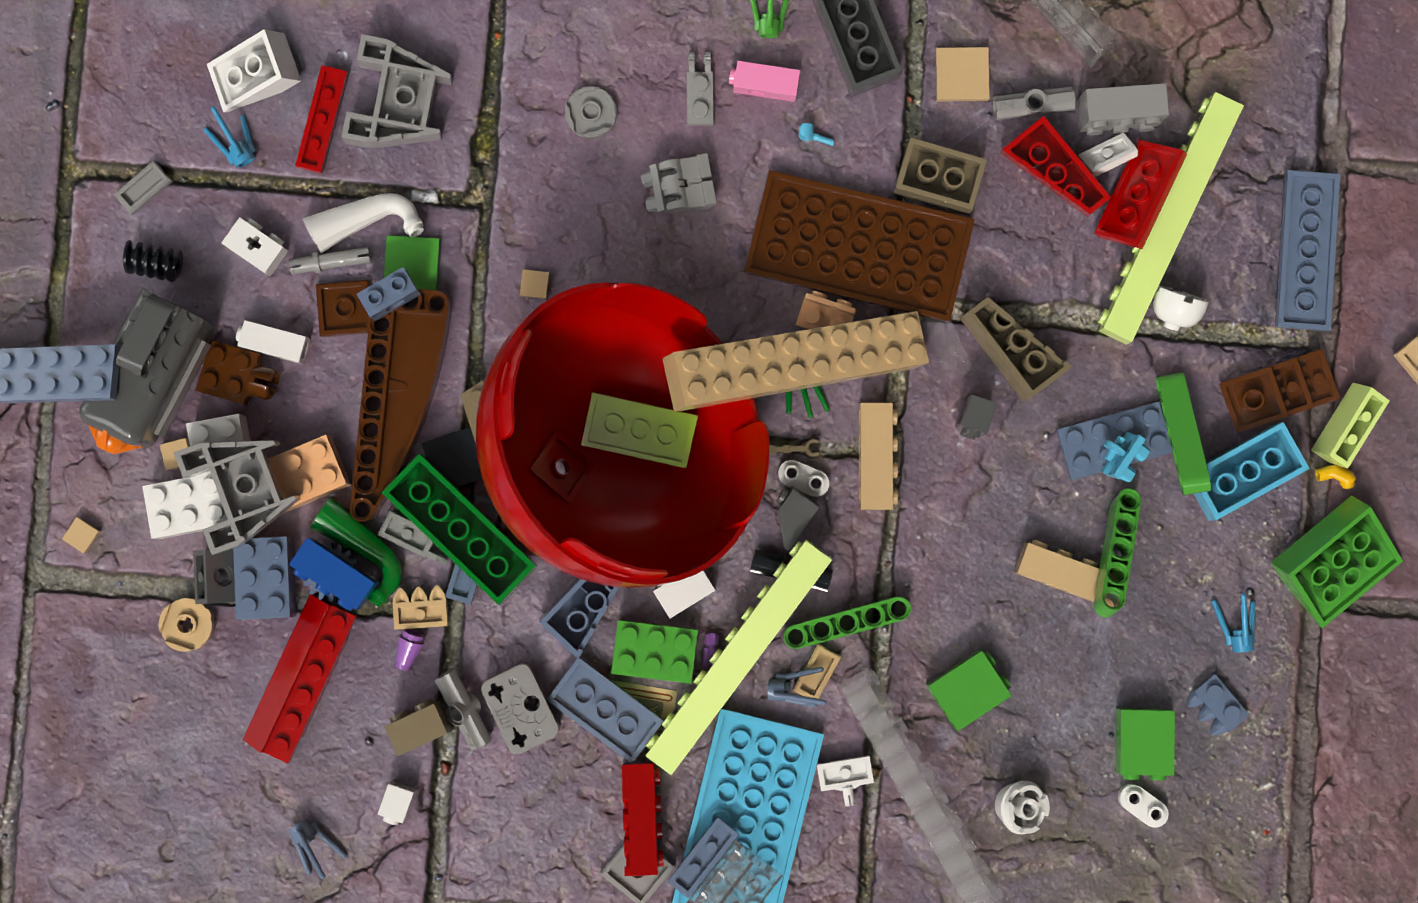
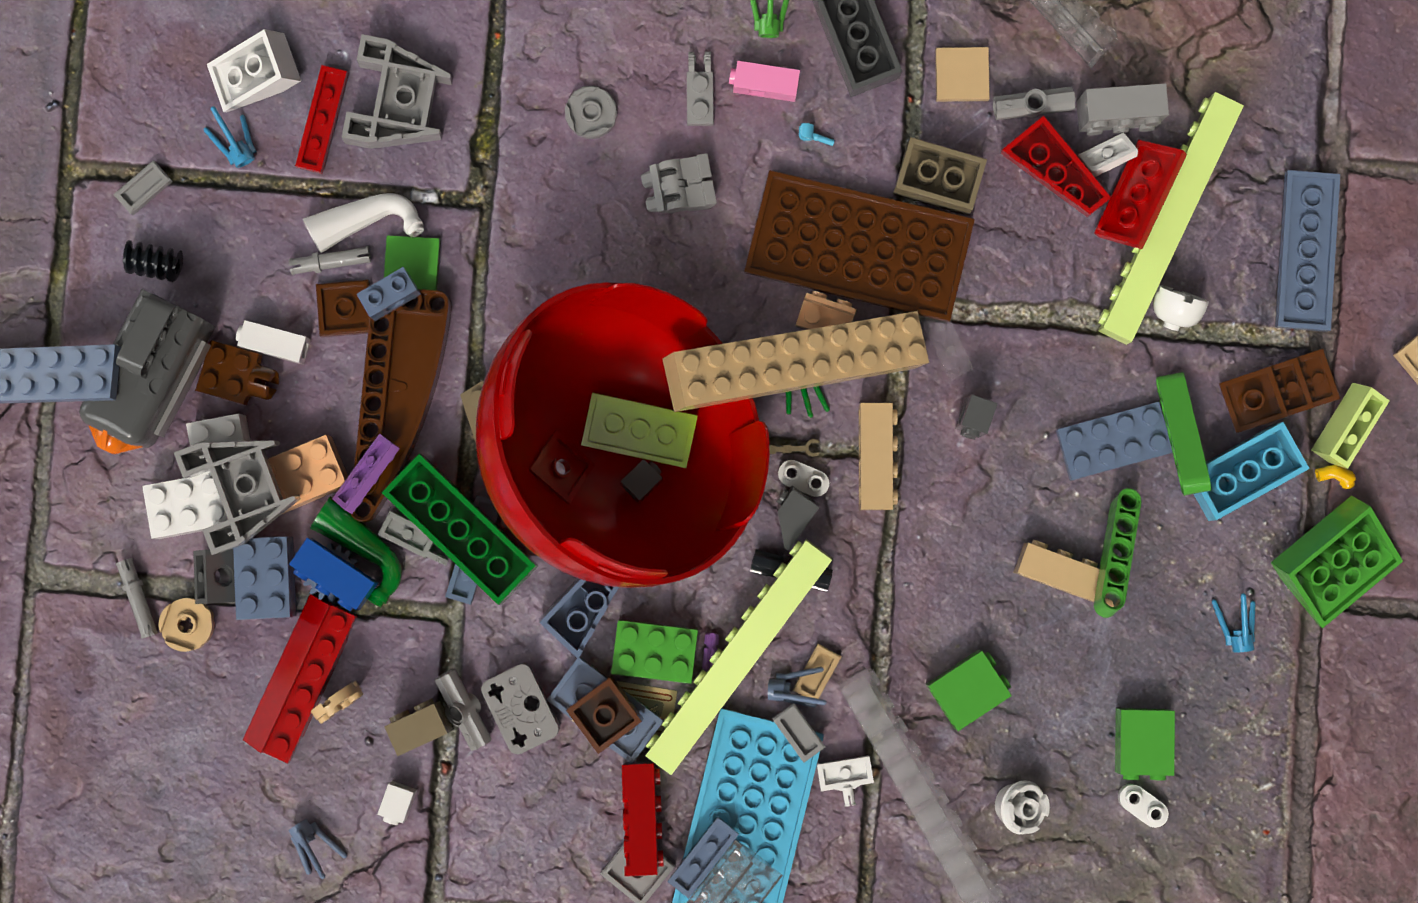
(81, 535): tan tile -> none
(136, 597): none -> light grey pin
(168, 450): tan tile -> none
(241, 239): white brick -> none
(337, 702): none -> tan plate
(365, 473): none -> medium lavender plate
(408, 648): medium lavender cone -> none
(420, 611): tan plate -> none
(455, 456): black tile -> none
(534, 284): tan tile -> none
(605, 714): none -> reddish brown brick
(642, 480): none -> dark grey brick
(683, 593): white brick -> none
(798, 732): none -> light grey tile
(858, 615): bright green beam -> none
(1014, 350): dark tan wedge -> none
(1121, 455): medium azure hips -> none
(1218, 704): sand blue plate -> none

